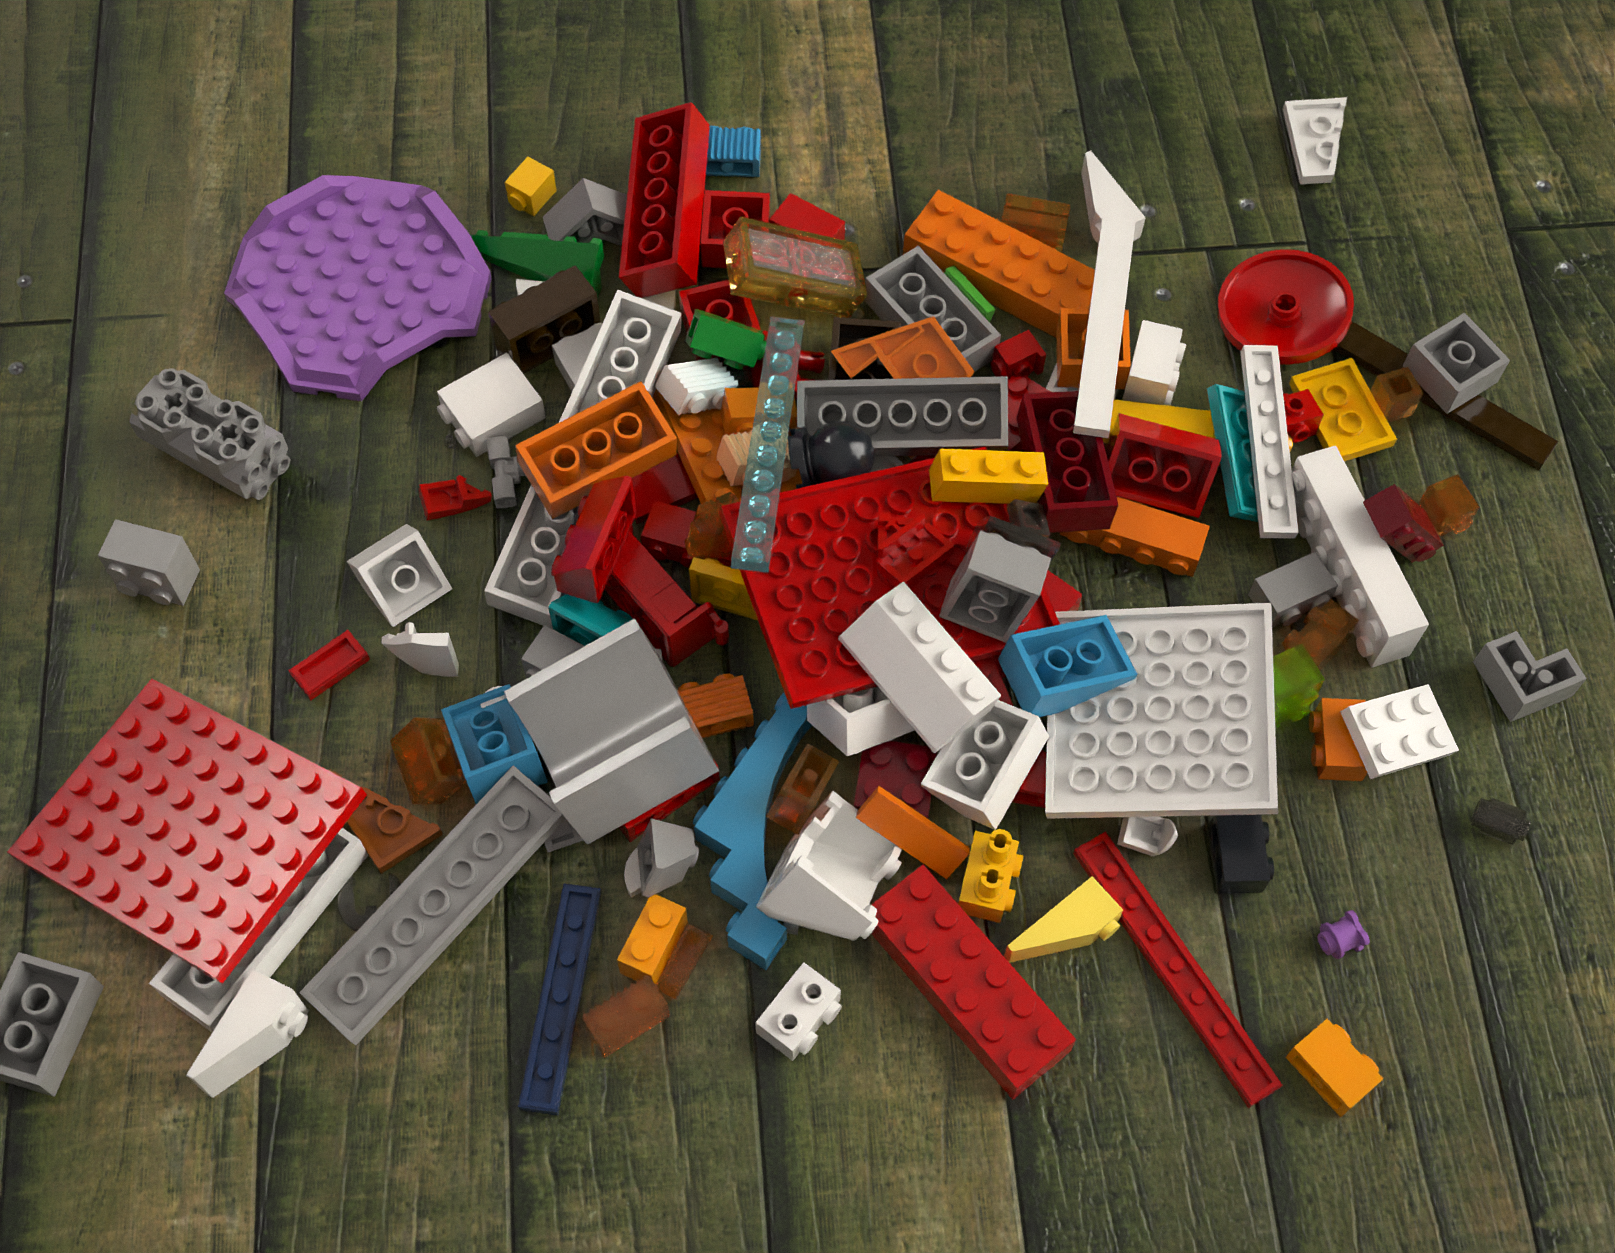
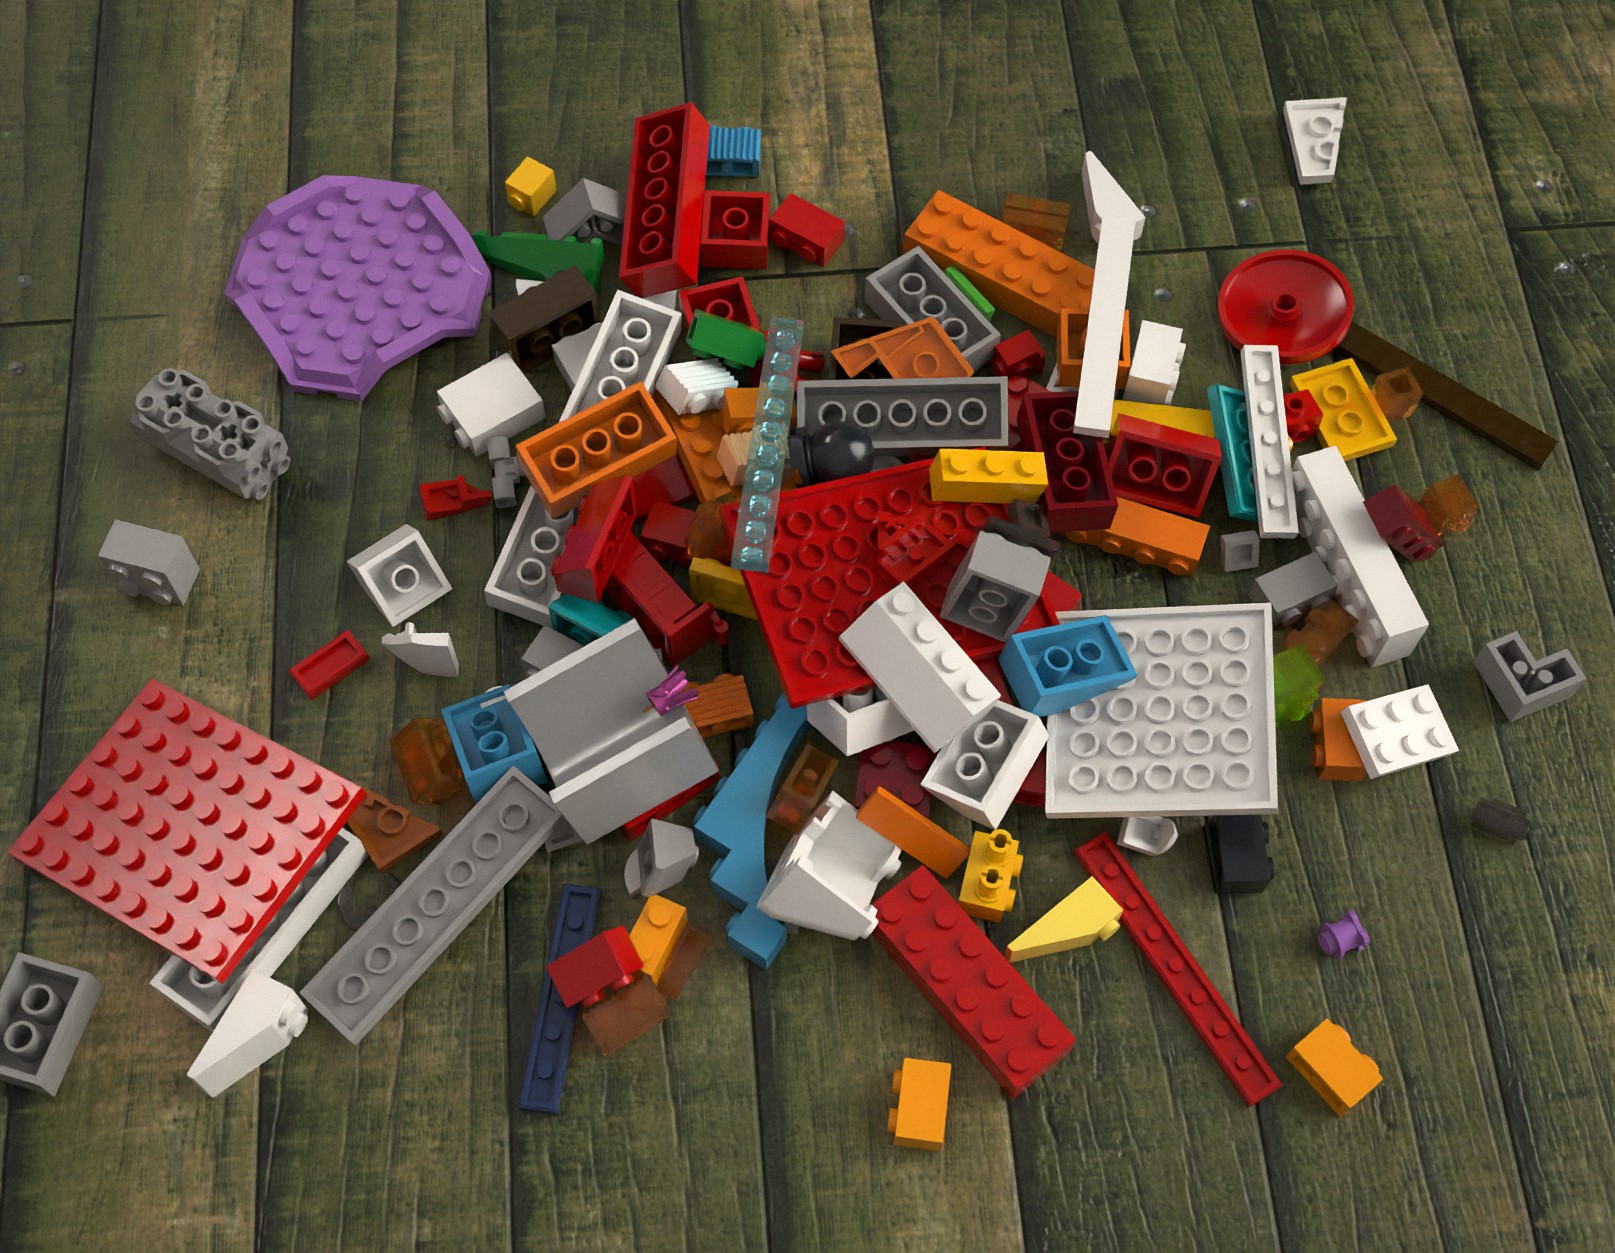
(594, 967): none -> red brick
(664, 696): none -> flat silver piece
(794, 268): clear yellow brick -> none
(799, 1012): white brick -> none
(921, 1104): none -> light orange brick
(1239, 551): none -> light grey tile
(1456, 363): light grey brick -> none

